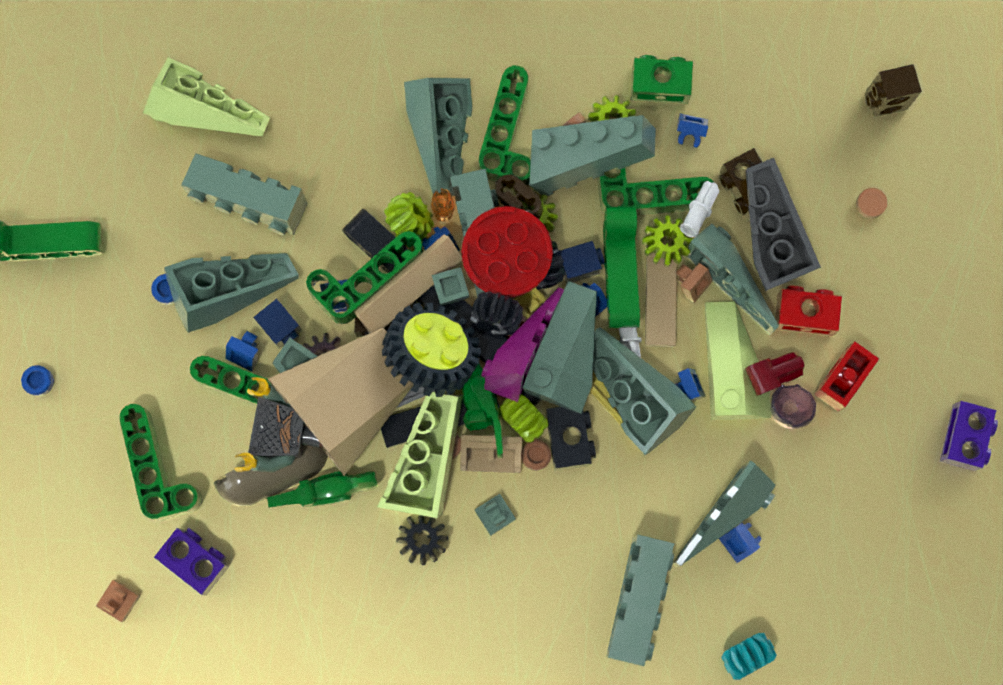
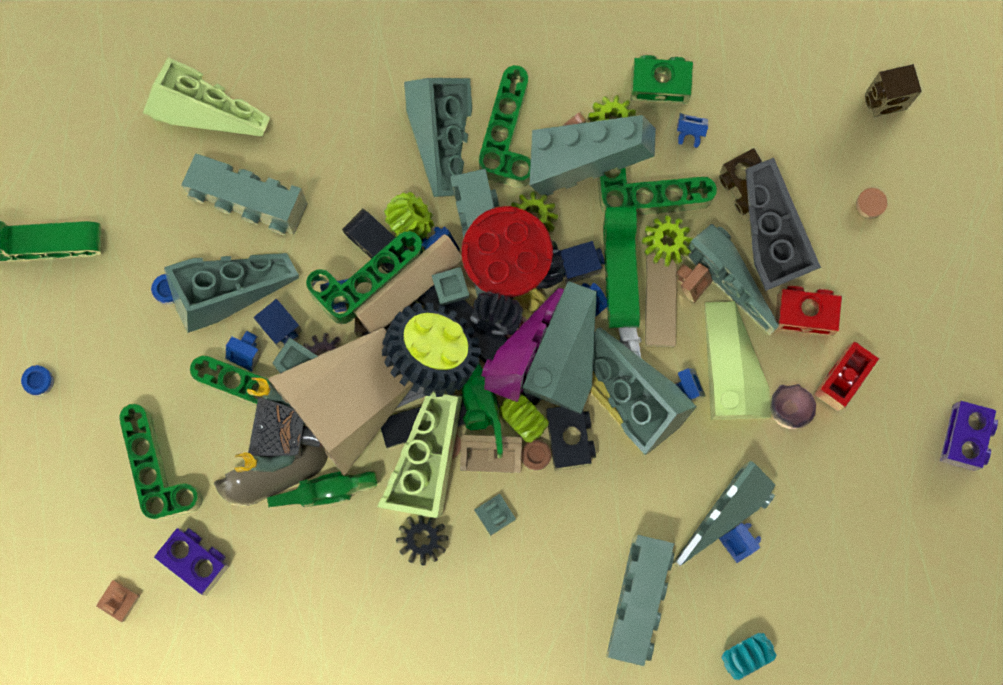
(442, 205): clear orange pin -> none
(522, 194): dark brown beam -> none
(700, 209): white axle -> none
(770, 374): dark red piece -> none

